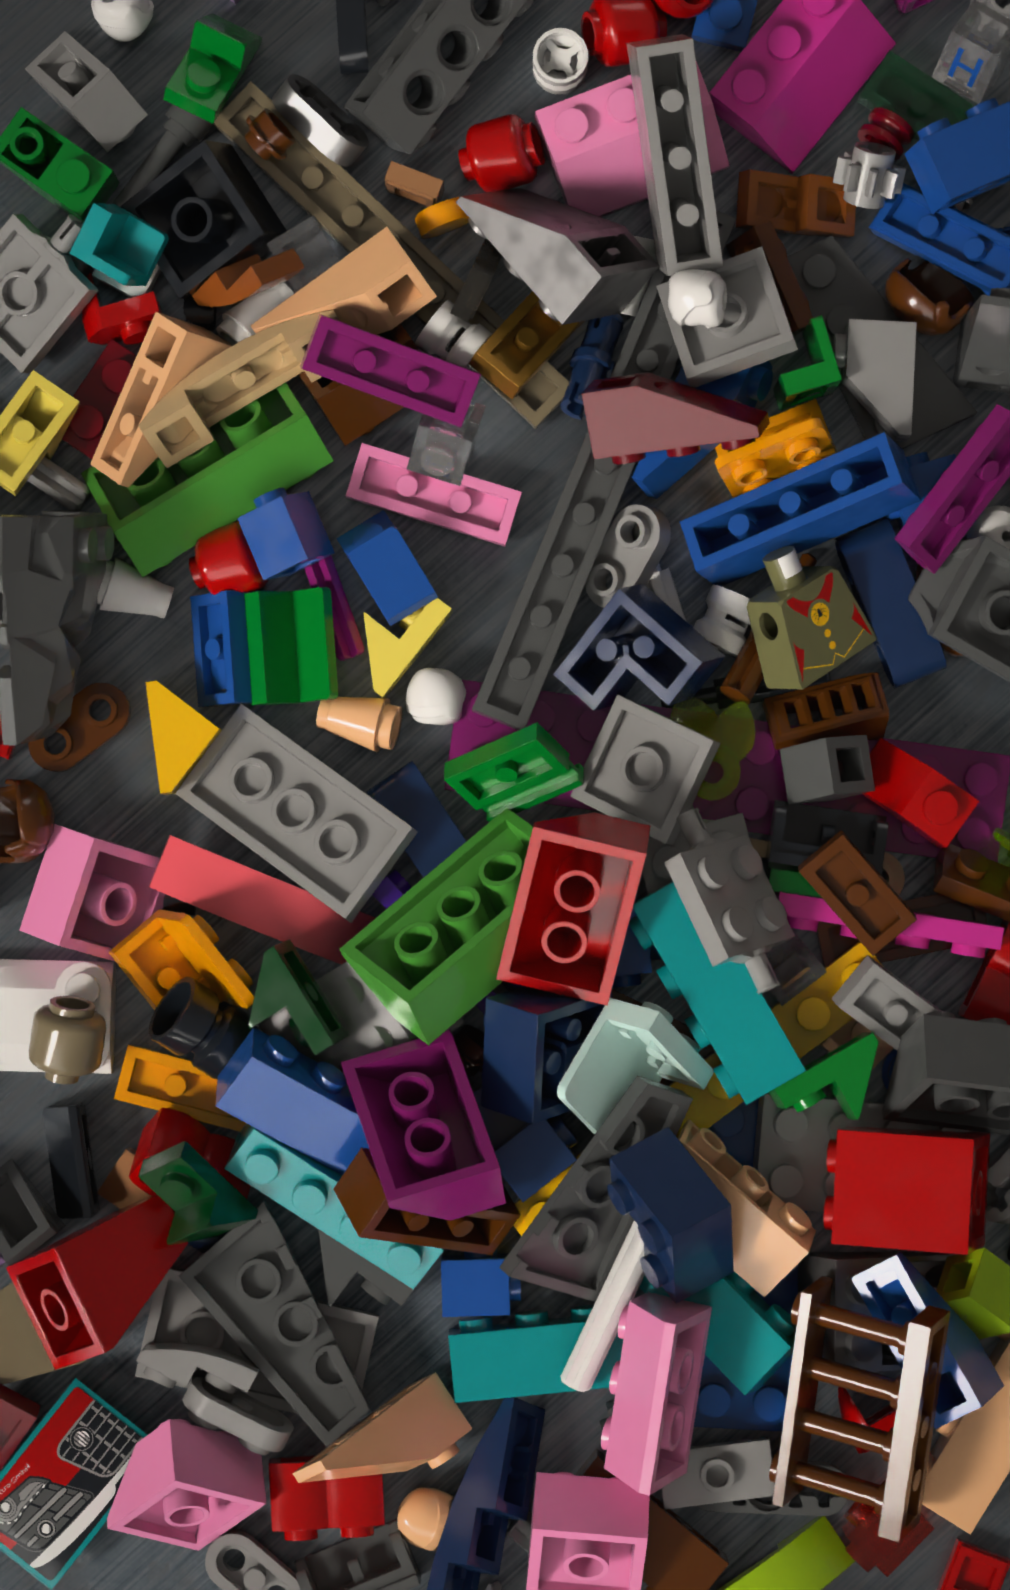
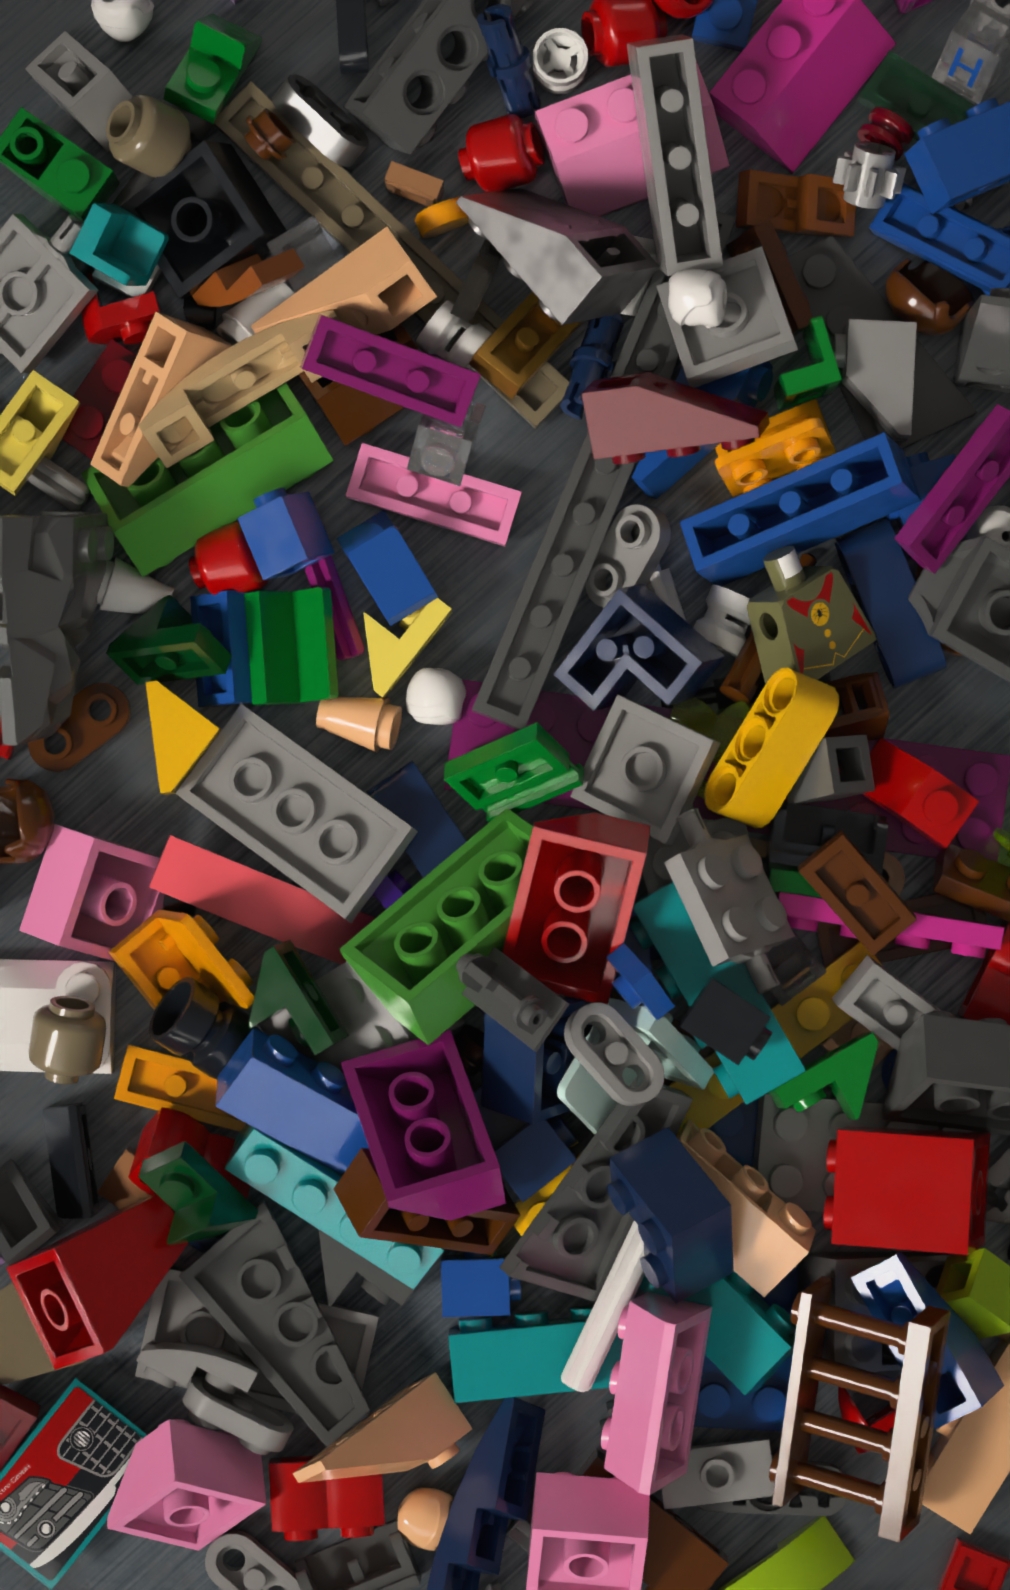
(148, 135): none -> dark tan head
(168, 646): none -> dark green slope
(509, 60): none -> dark blue pin
(511, 996): none -> dark grey hinge
(616, 1049): none -> light grey plate
(637, 983): none -> blue plate
(727, 1022): none -> black brick
(771, 748): none -> yellow beam
(870, 1549): clear red brick -> none

